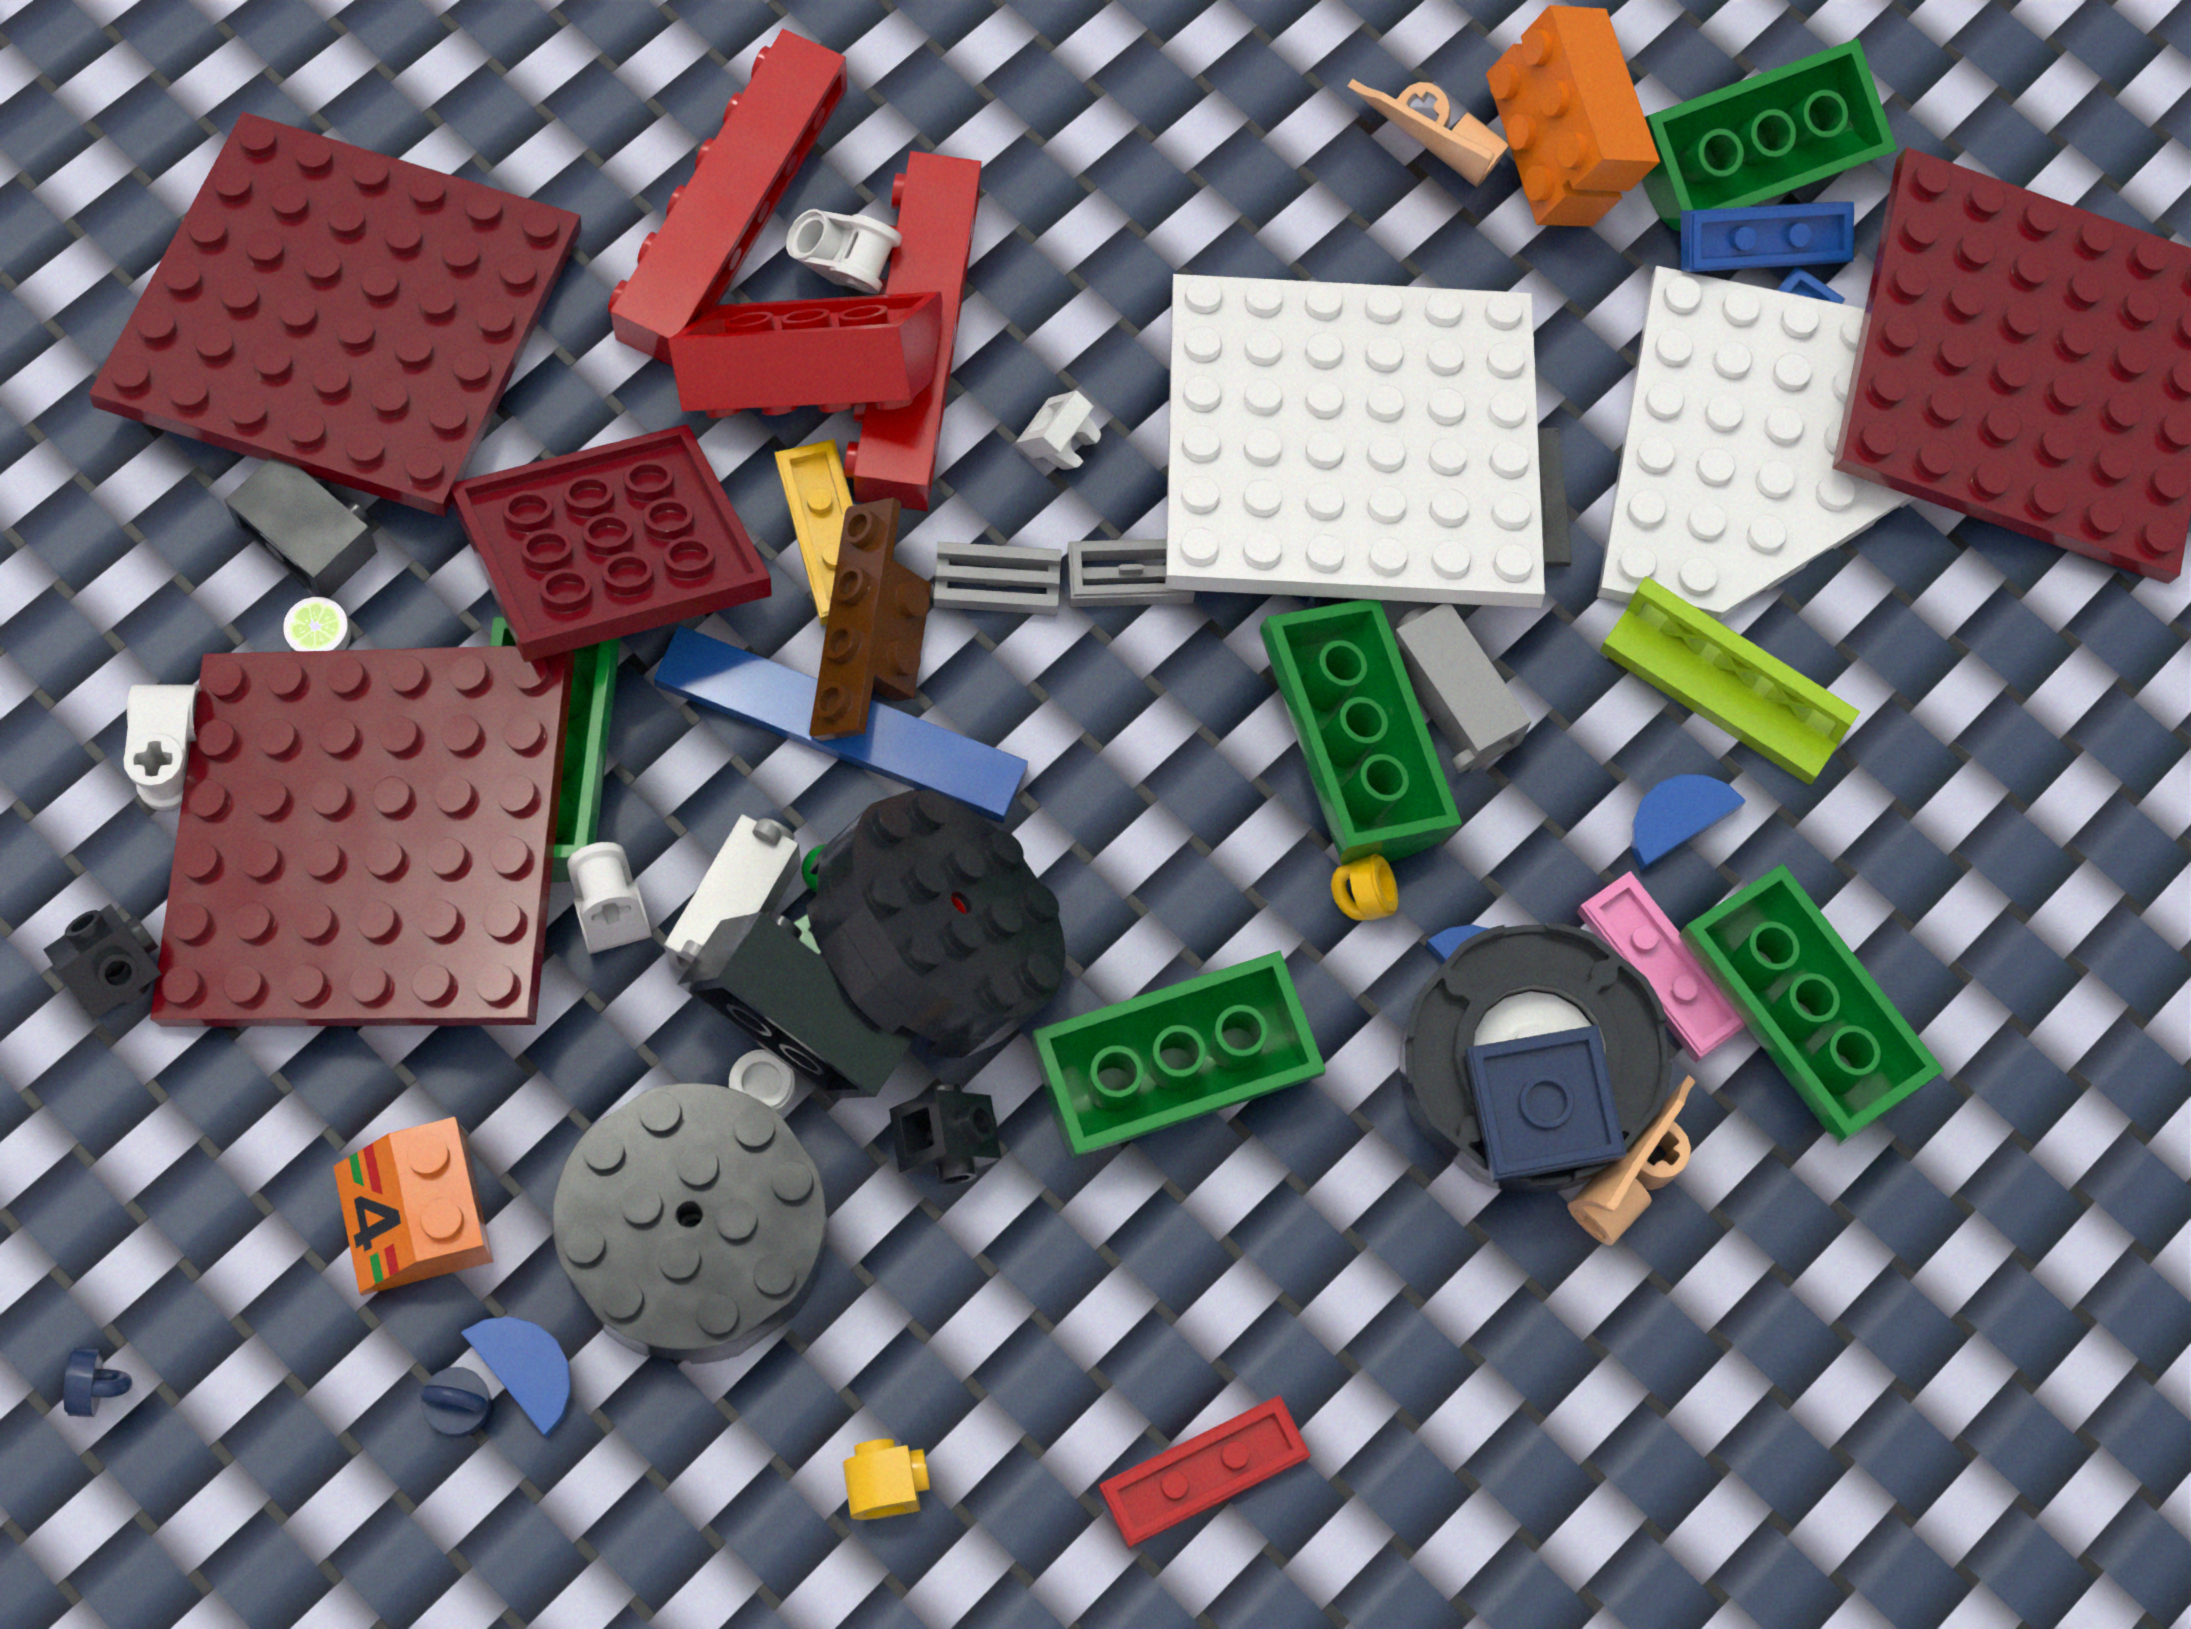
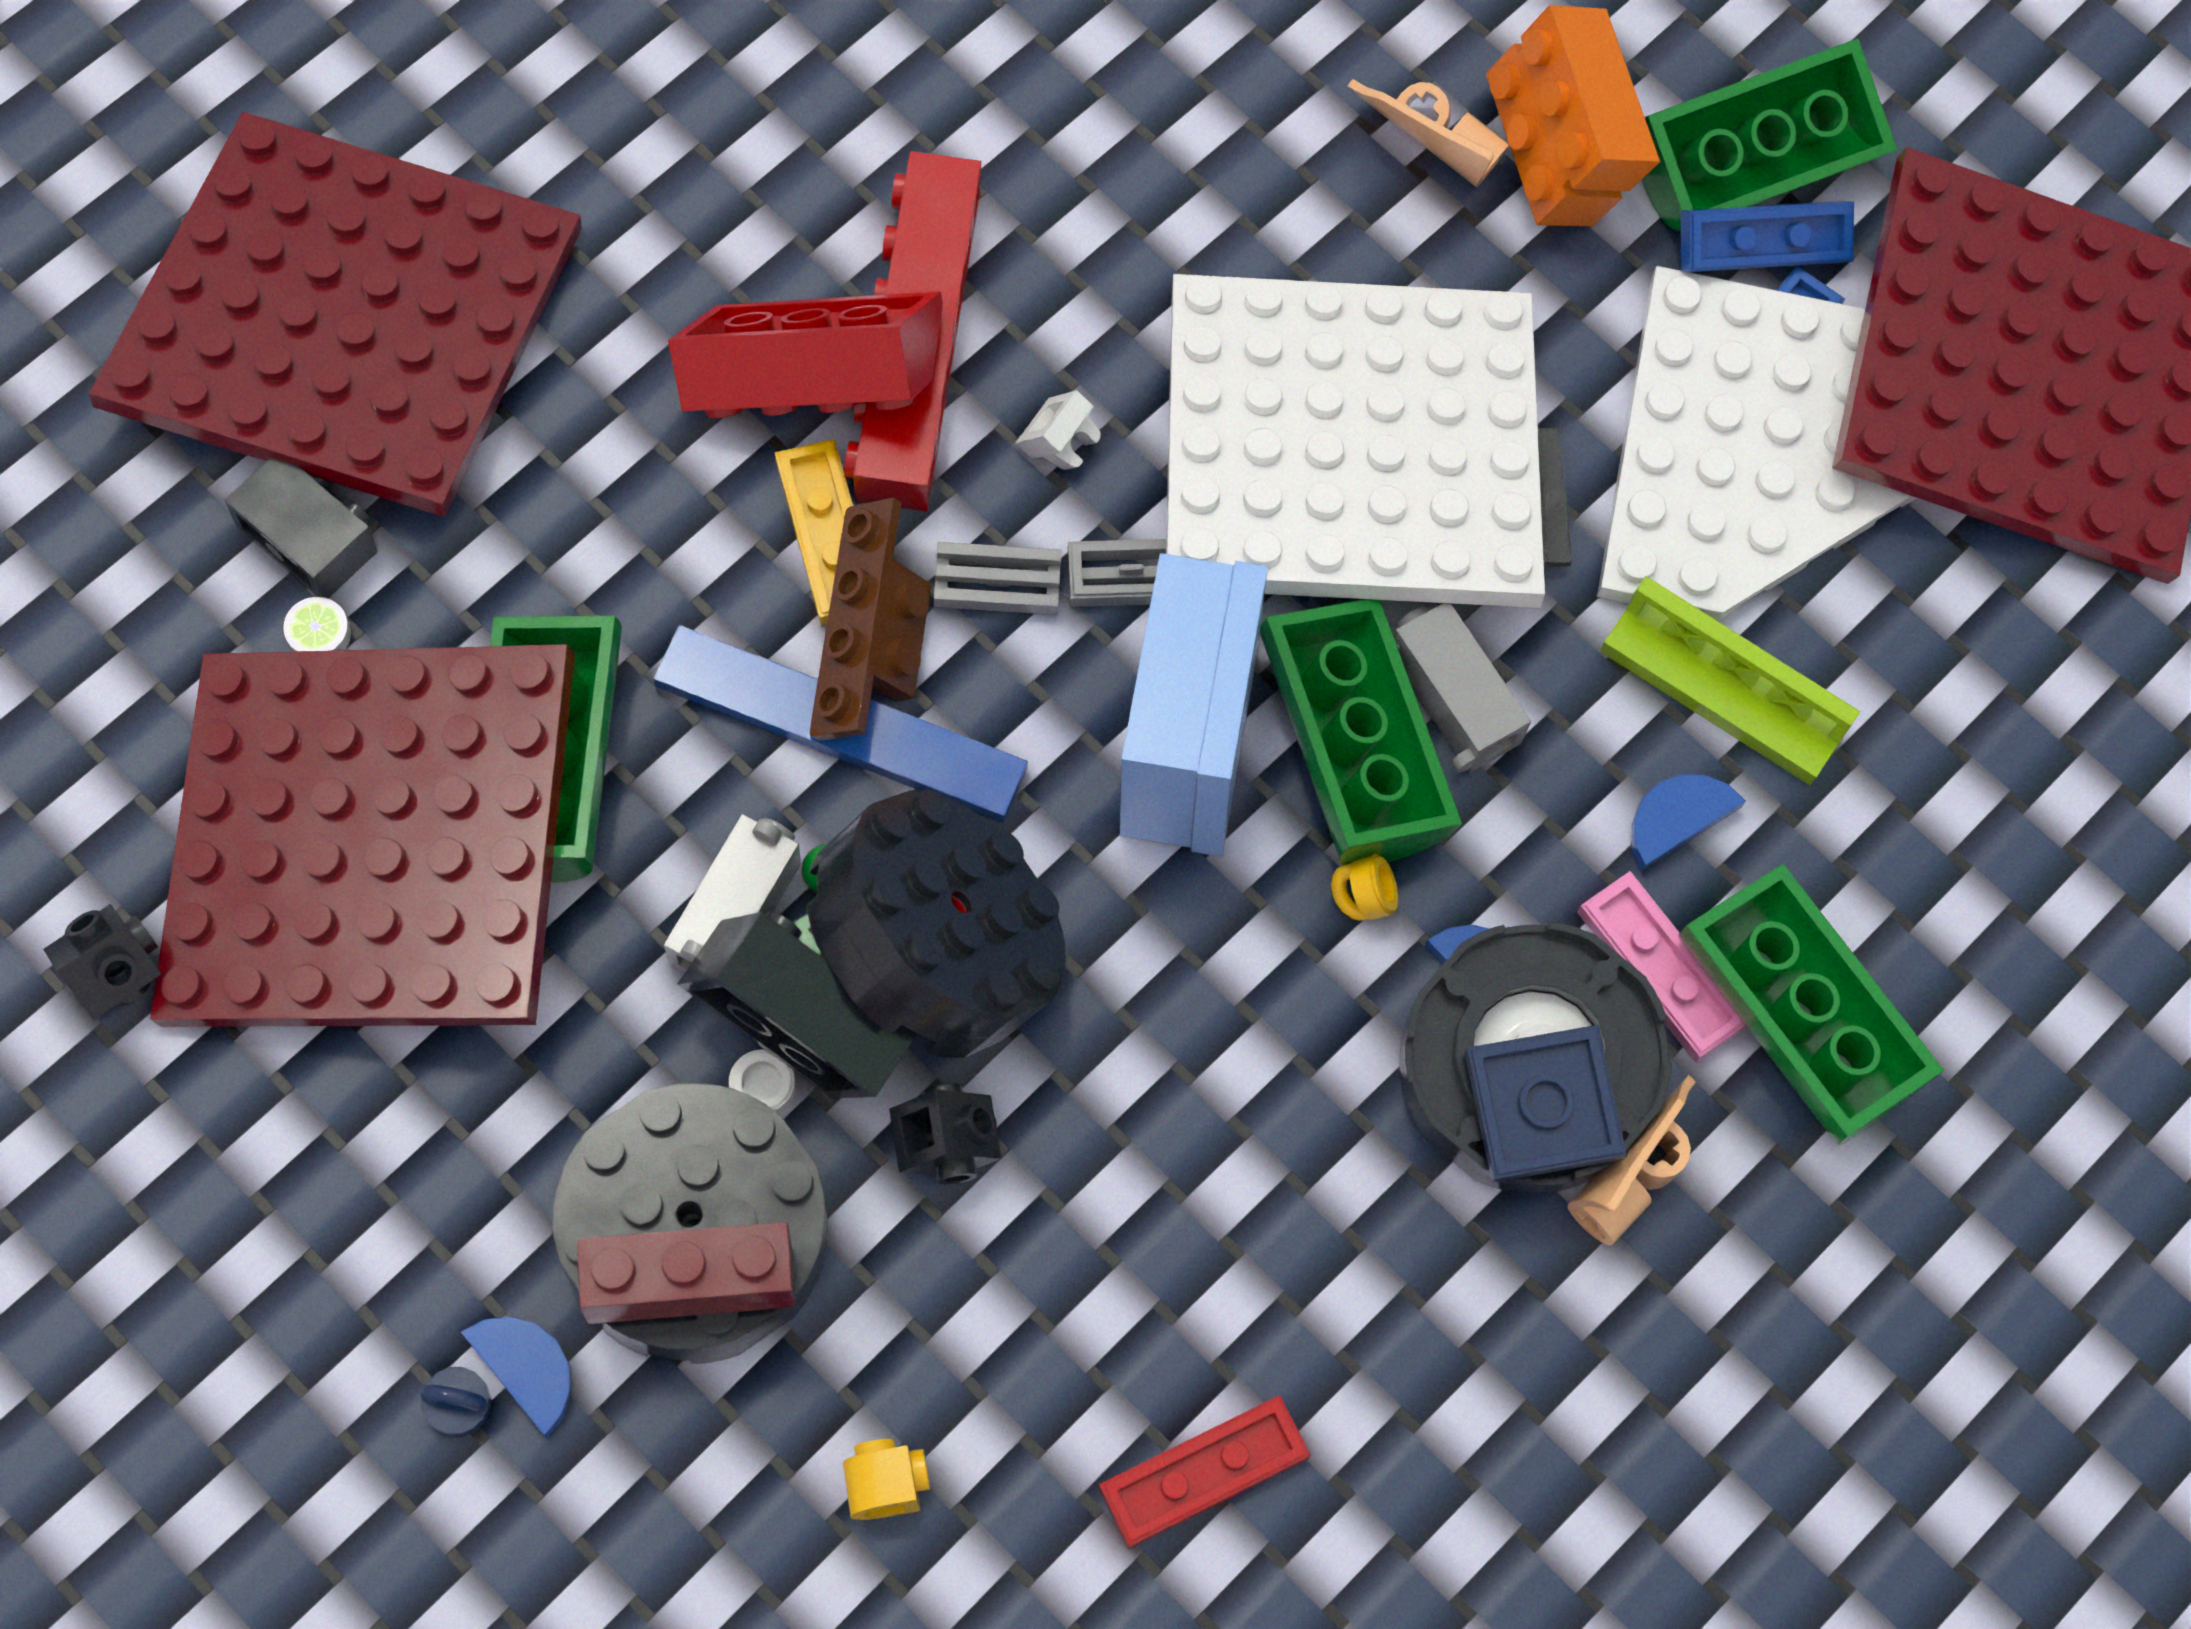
(88, 1382): dark blue tile -> none
(159, 741): white piece -> none
(412, 1207): orange slope -> none
(606, 897): white piece -> none
(608, 542): dark red plate -> none
(685, 1272): none -> brick
(731, 193): brick -> none
(843, 247): white piece -> none
(1175, 1054): green brick -> none
(1191, 702): none -> light blue container

